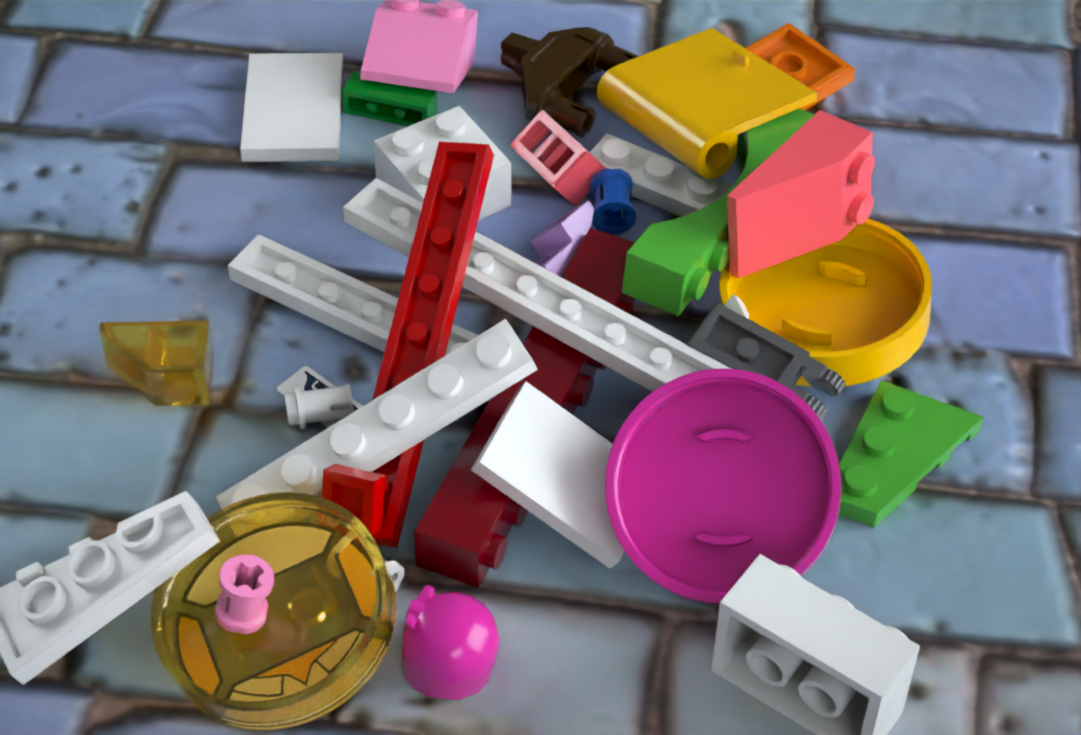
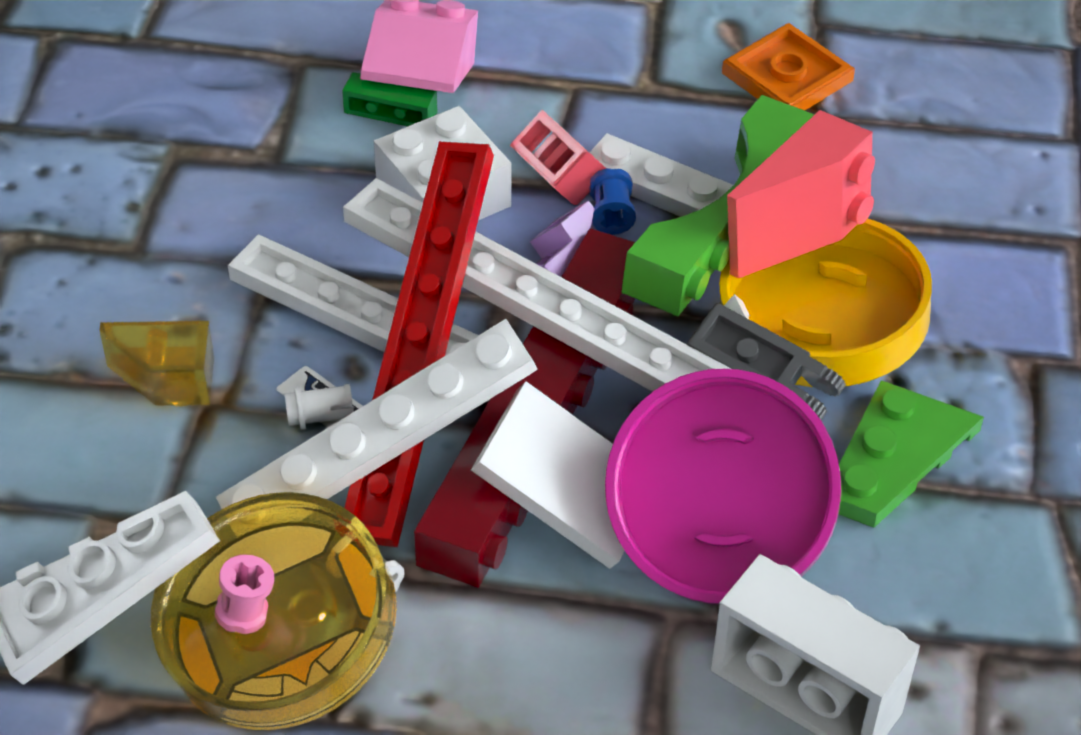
(292, 107): white tile -> none
(357, 492): red plate -> none
(448, 644): dark pink helmet -> none
(558, 68): dark brown connector -> none
(700, 97): yellow door -> none

